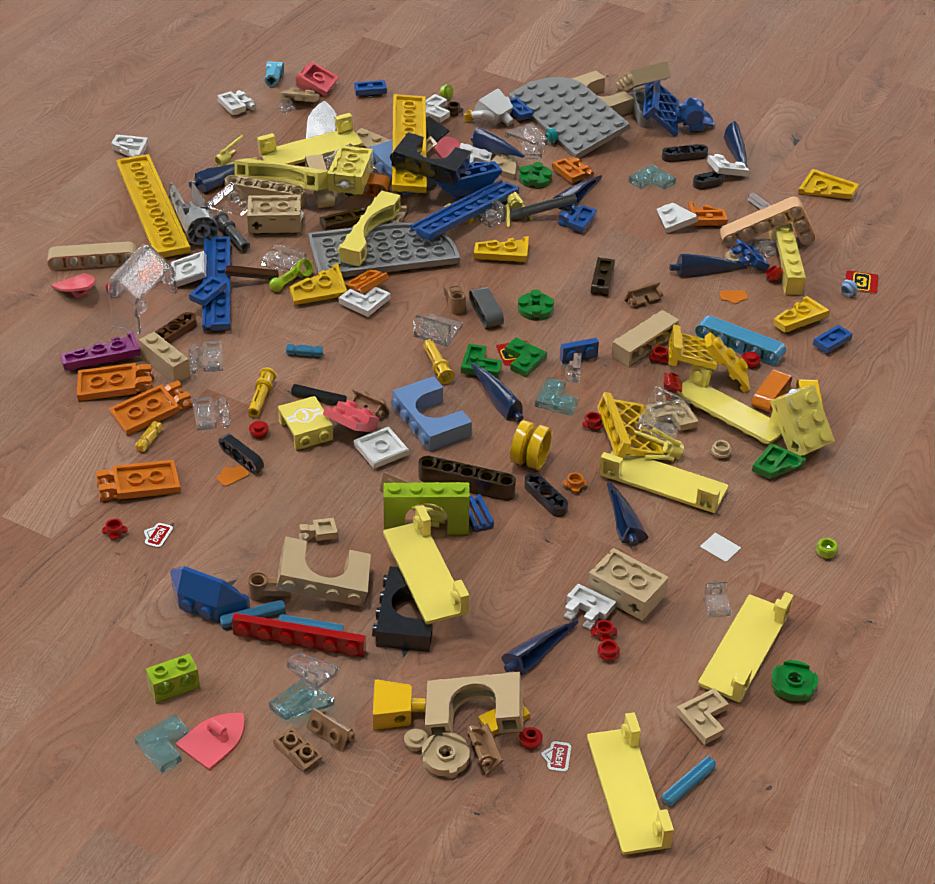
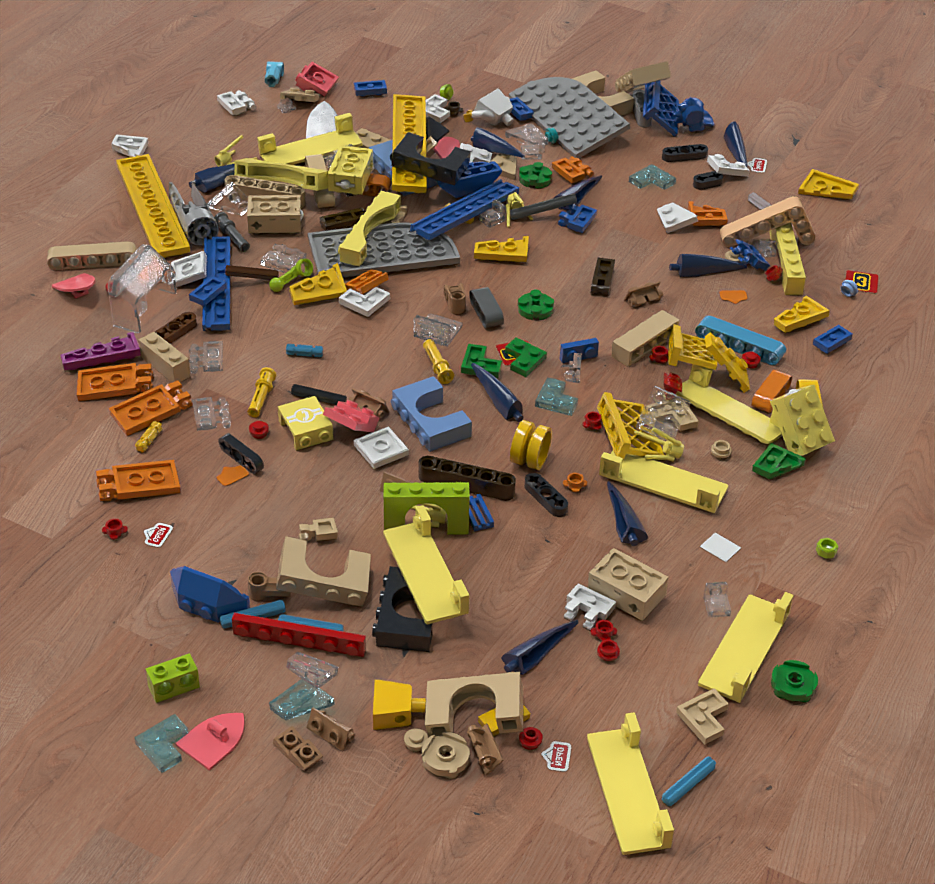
(758, 165): none -> sticker

